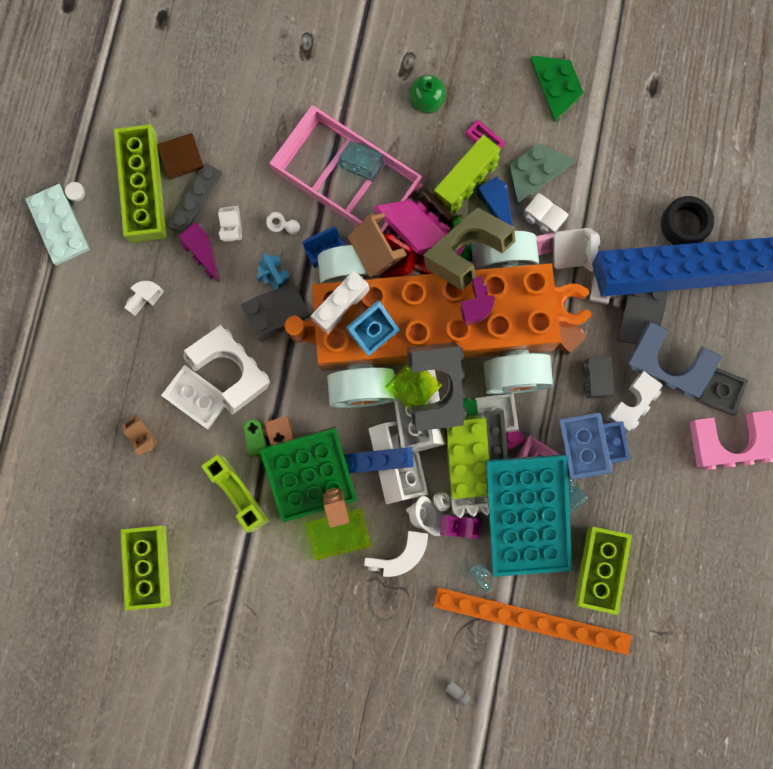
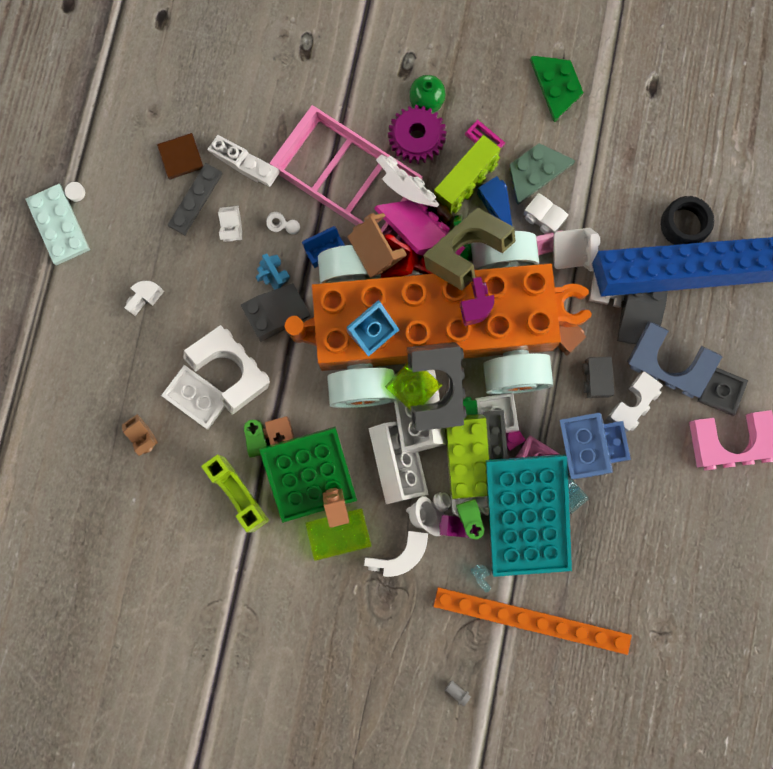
(140, 183): lime brick -> none
(145, 568): lime brick -> none
(199, 243): magenta slope -> none
(242, 161): none -> white slope
(344, 296): white arch -> none
(361, 161): clear light blue brick -> none
(379, 460): blue plate -> none
(405, 185): none -> white slope
(417, 148): none -> magenta gear
(469, 515): none -> bright green piece
(602, 570): lime brick -> none

